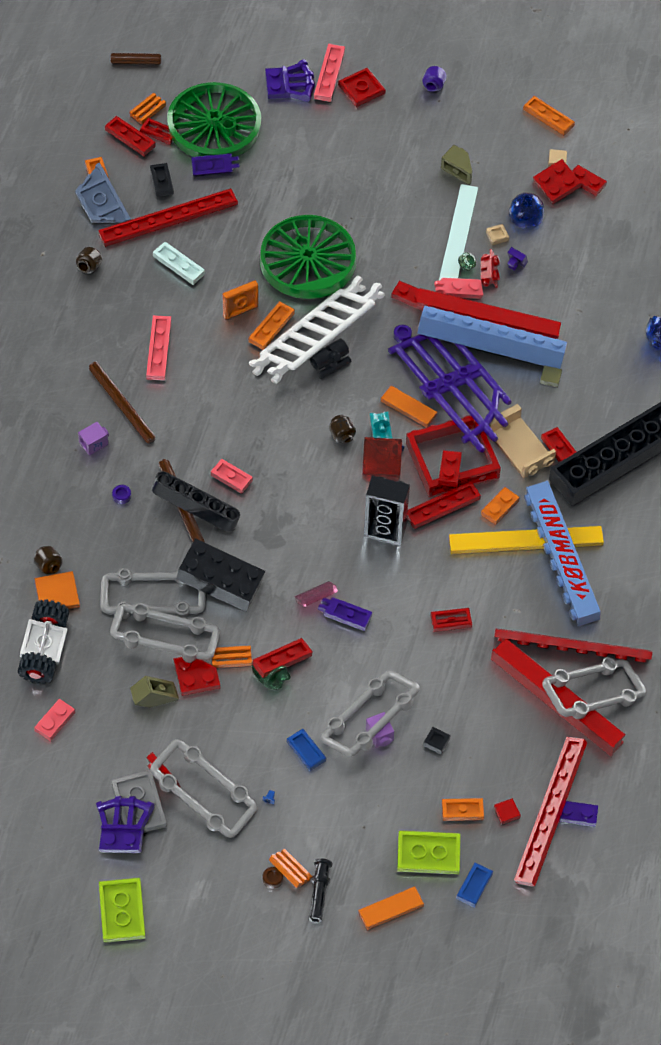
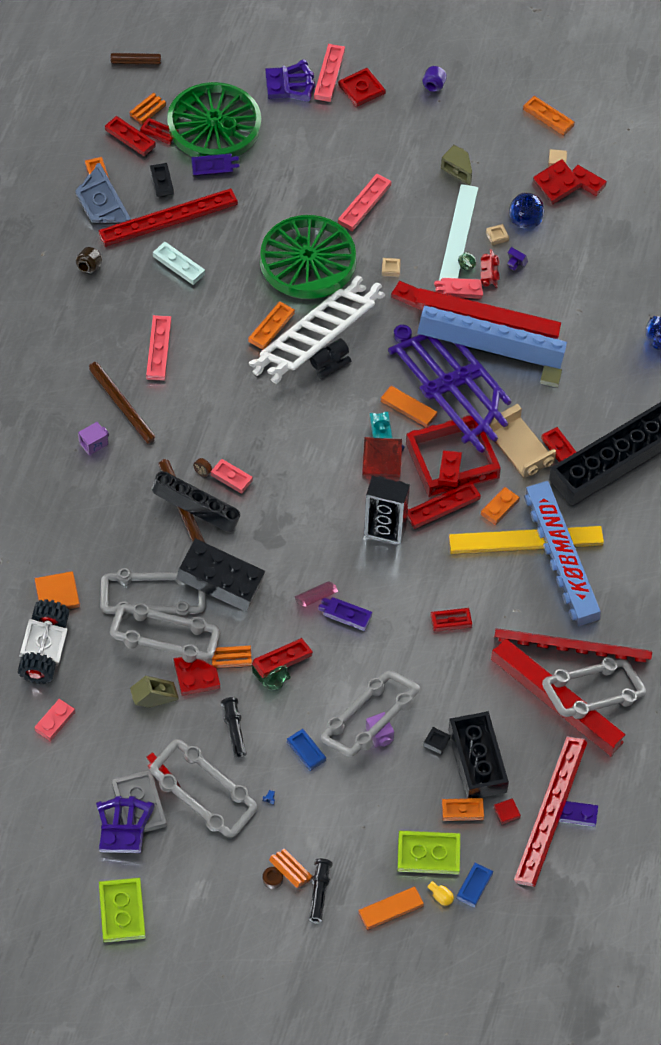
(47, 559): dark brown head -> none
(121, 494): dark purple tile -> none
(202, 467): none -> reddish brown tile
(233, 718): none -> black pin
(240, 299): orange tile -> none
(342, 429): dark brown head -> none
(364, 202): none -> coral plate
(391, 267): none -> tan tile
(441, 894): none -> yellow cylinder
(478, 755): none -> black brick

